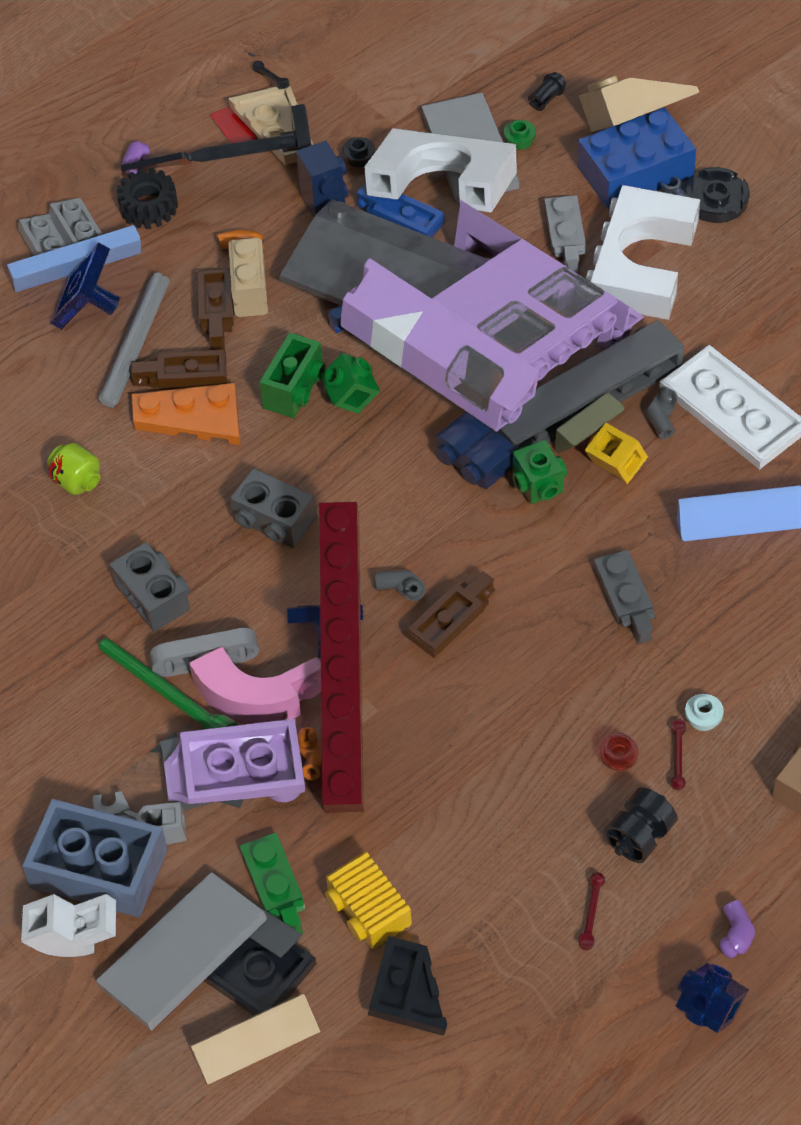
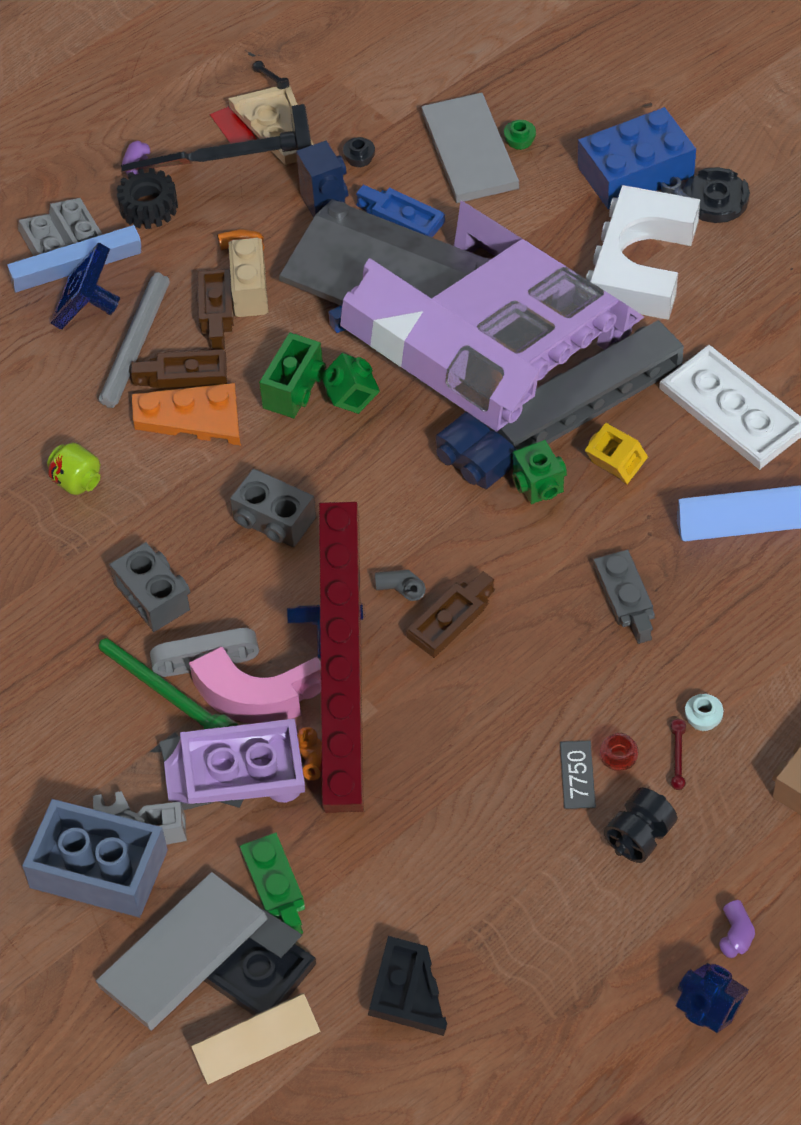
(68, 929): white brick -> none
(367, 901): yellow brick -> none
(406, 154): white arch -> none
(552, 85): black pin -> none
(565, 229): light grey hinge -> none
(577, 774): none -> dark grey sticker
(586, 939): dark red hinge -> none
(587, 422): olive slope -> none
(617, 101): tan slope -> none
(660, 411): dark grey arm -> none

